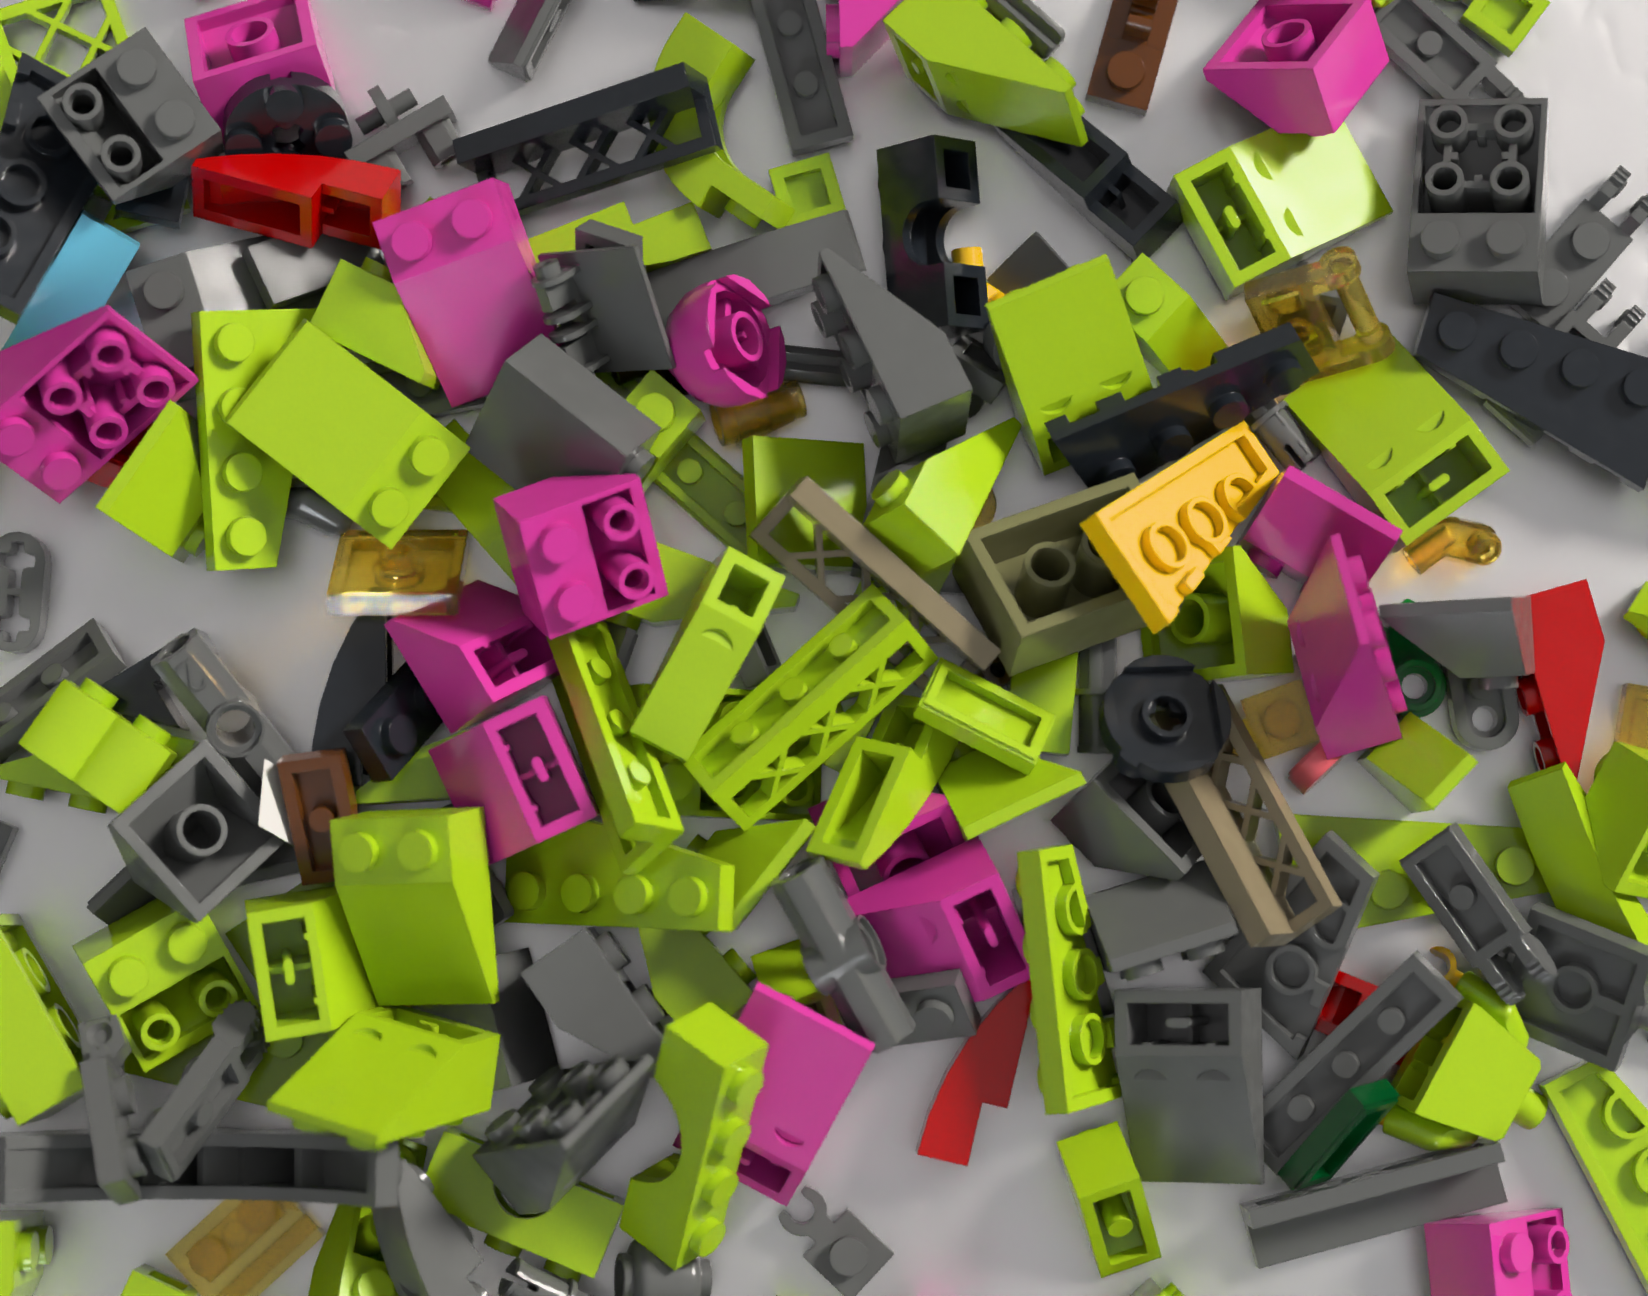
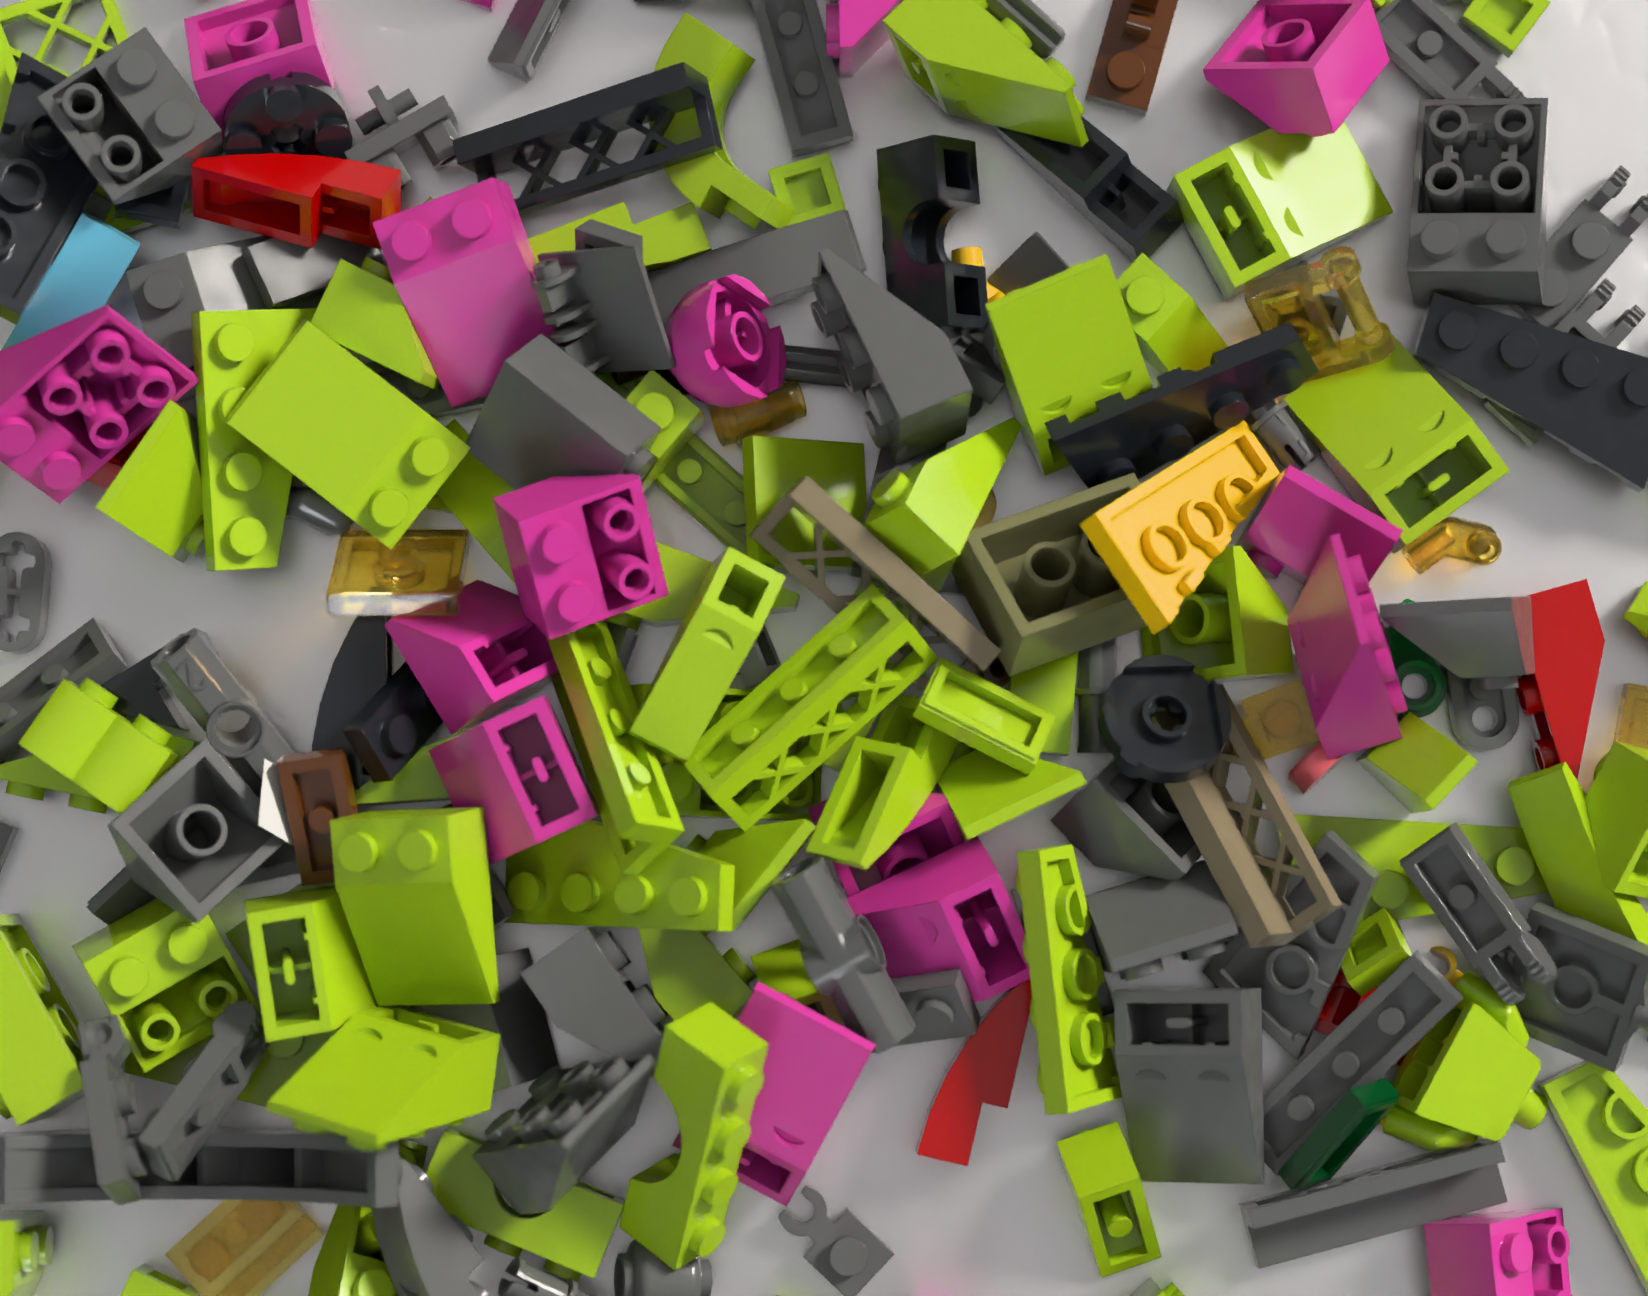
(1375, 952): none -> lime plate

